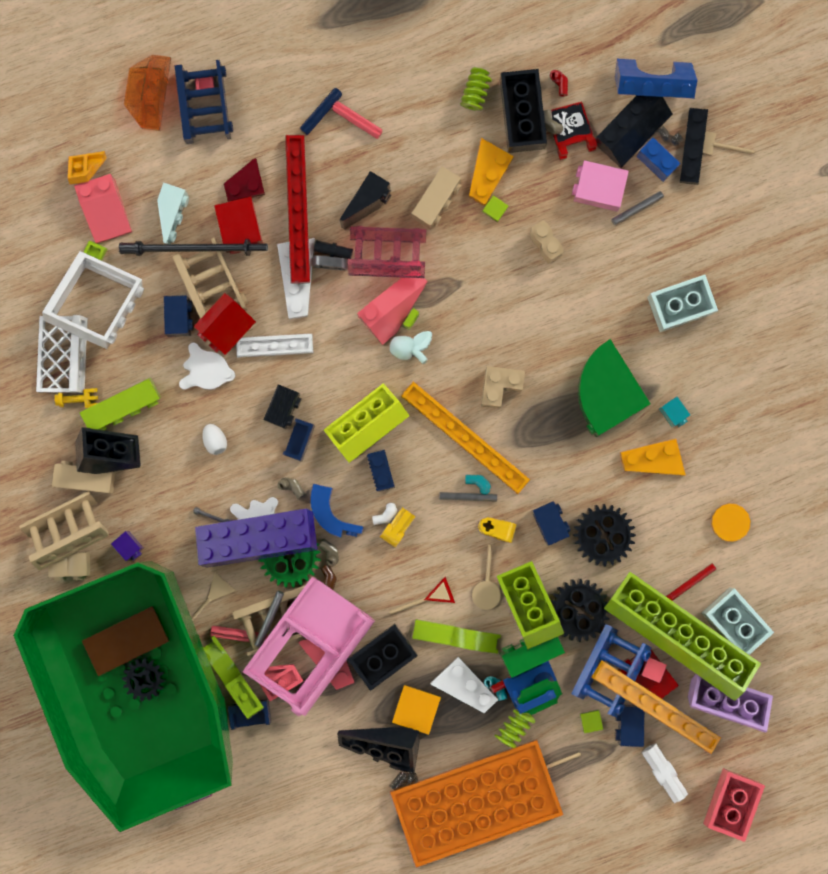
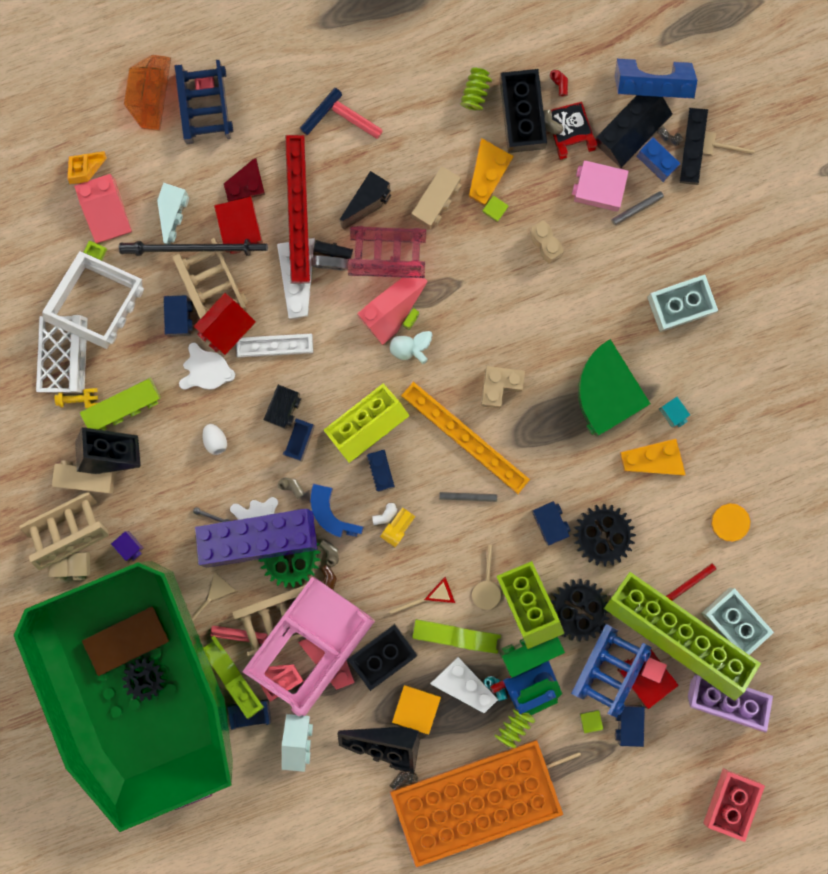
(269, 618): flat silver bar -> none
(295, 743): none -> light aqua brick
(480, 481): teal arm -> none
(500, 529): yellow piece -> none
(655, 707): light orange tile -> none
(664, 773): white piece -> none

